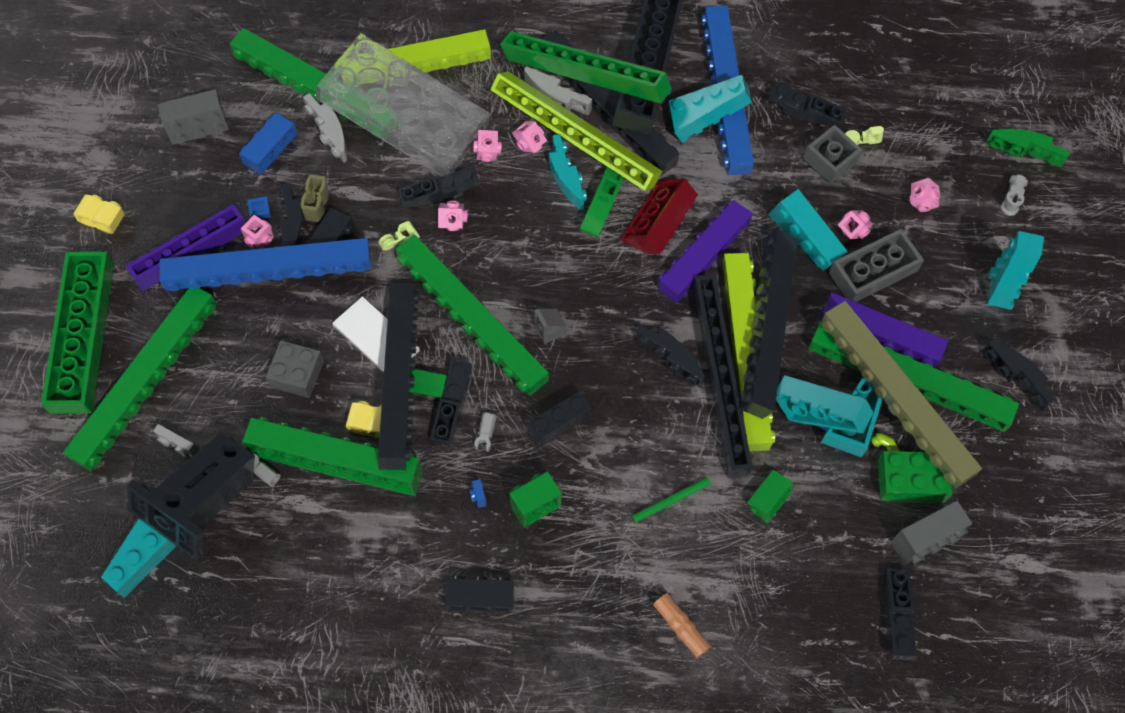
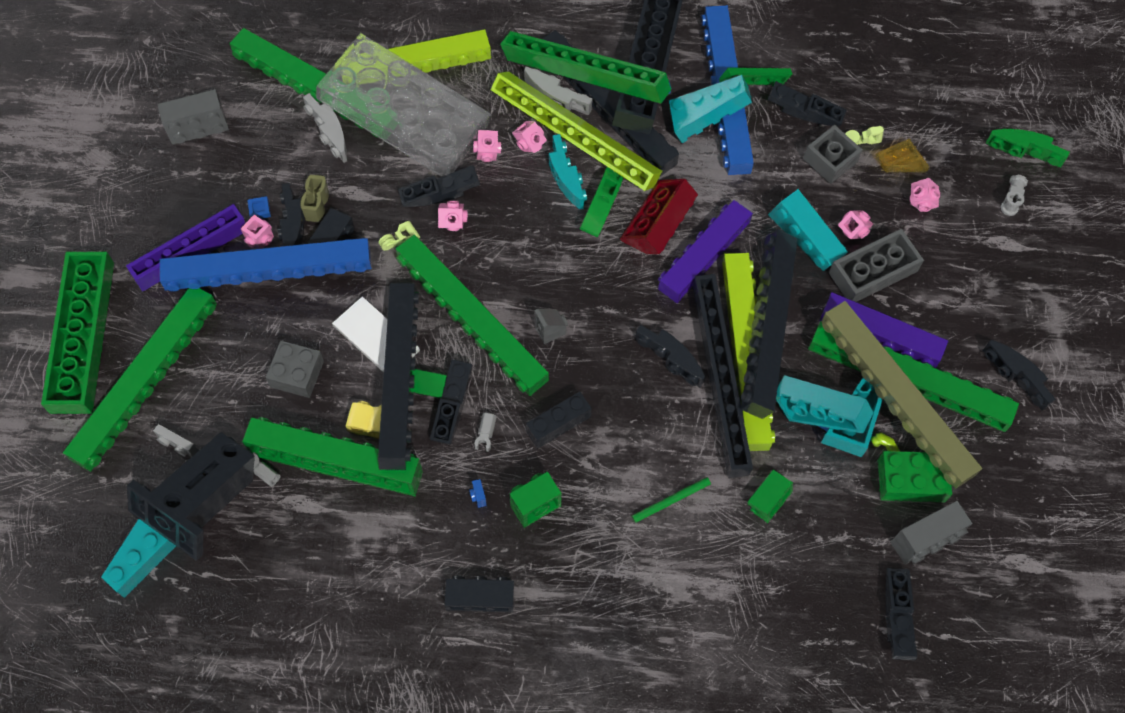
(99, 213): light yellow brick -> none
(268, 143): blue brick -> none
(682, 625): nougat axle -> none
(758, 76): none -> green tile
(902, 158): none -> clear yellow wing
(1014, 268): teal wedge -> none

